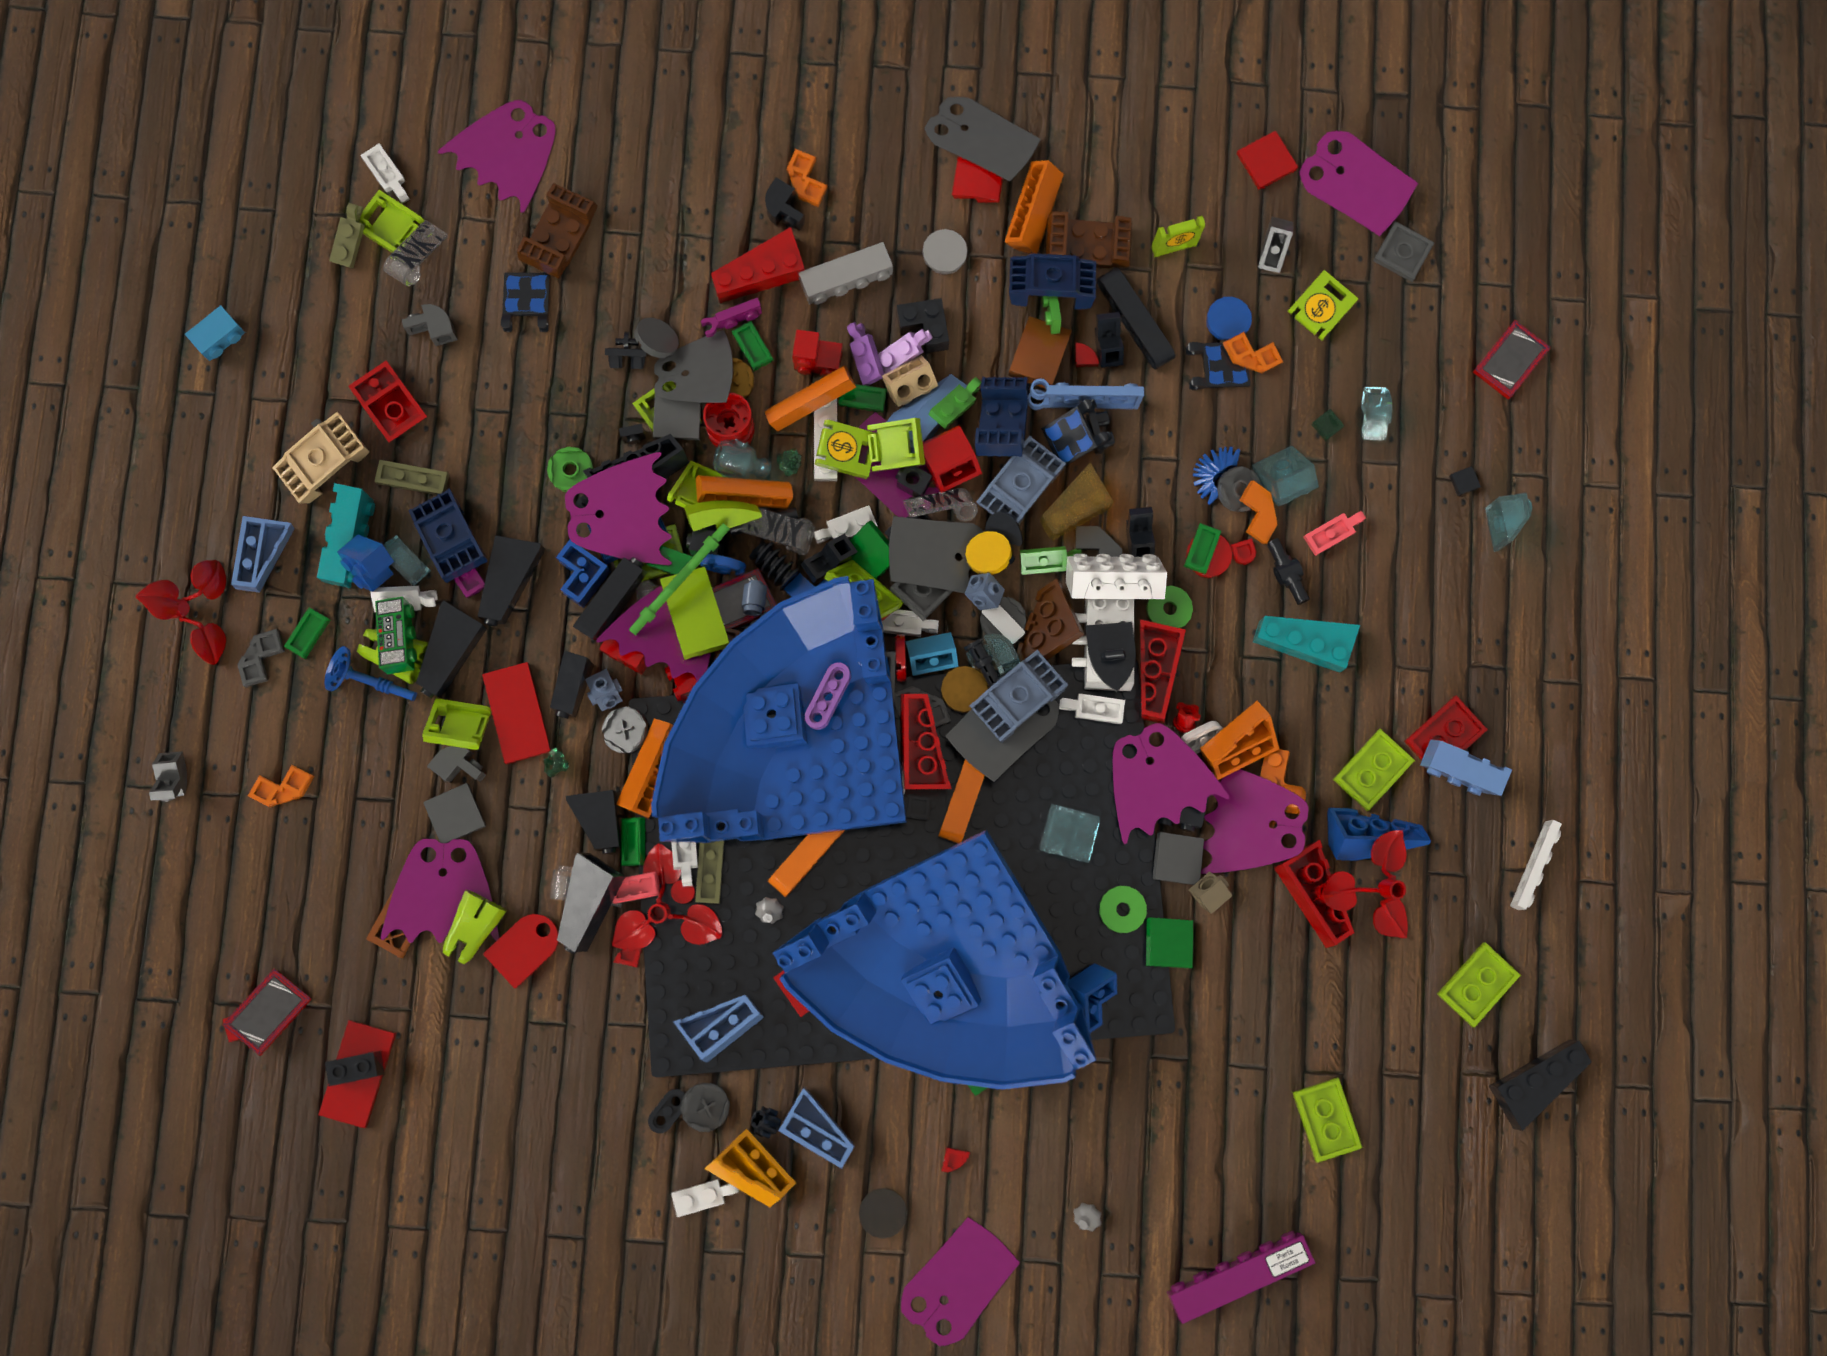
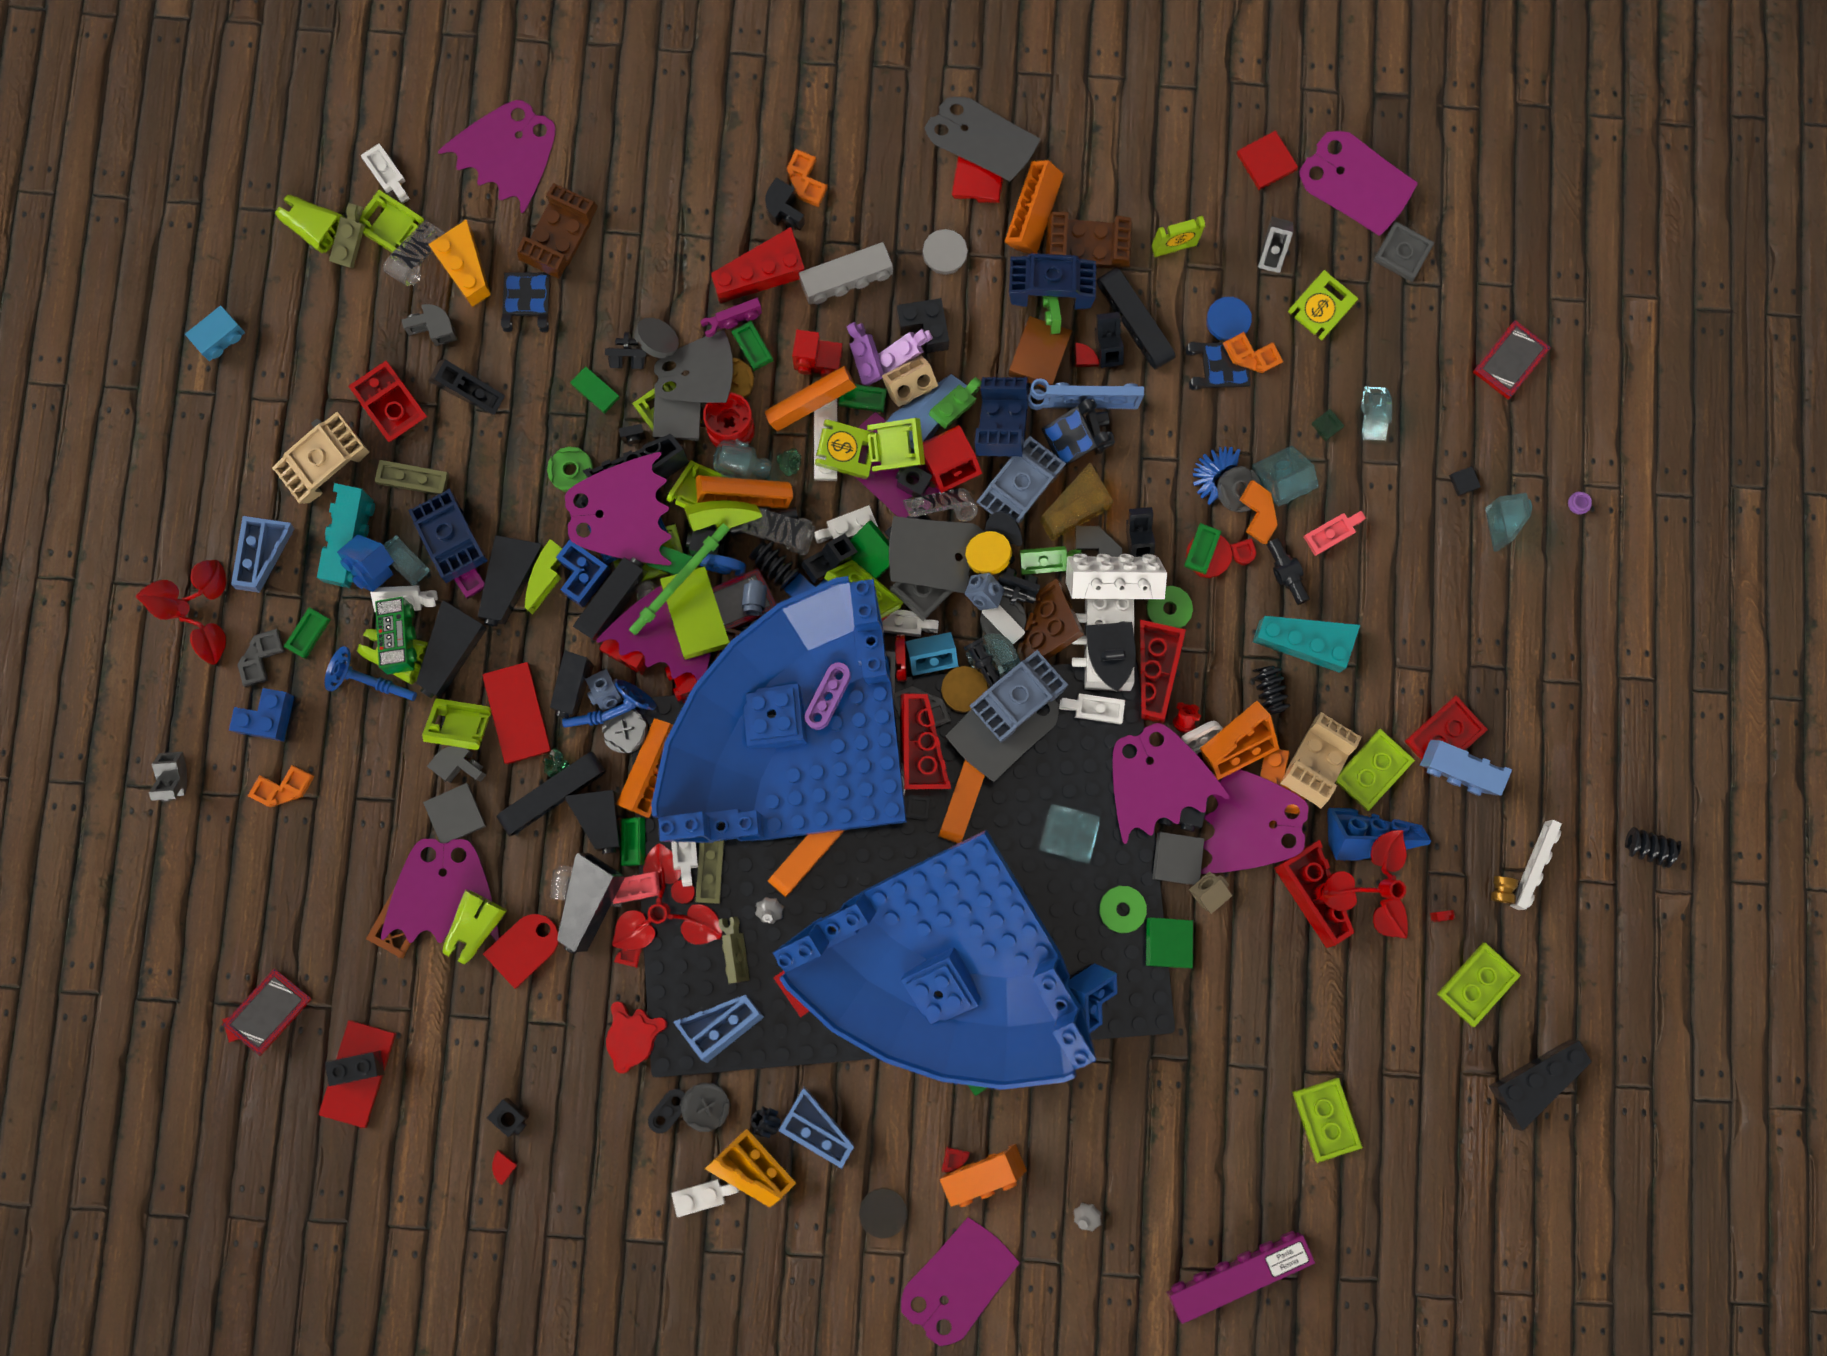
(269, 720): none -> blue brick
(310, 222): none -> lime piece
(462, 262): none -> light orange wedge
(466, 387): none -> black slope
(498, 1114): none -> black brick
(502, 1167): none -> red tile
(543, 576): none -> lime slope
(551, 794): none -> black beam
(595, 390): none -> green tile
(631, 1037): none -> red tile
(633, 697): none -> blue dish
(734, 951): none -> olive plate
(983, 1177): none -> orange wedge
(1019, 588): none -> black hips
(1271, 689): none -> black piece
(1320, 760): none -> tan plate
(1442, 916): none -> red tile
(1504, 887): none -> pearl gold wheel
(1579, 503): none -> medium lavender plate
(1652, 846): none -> black piece

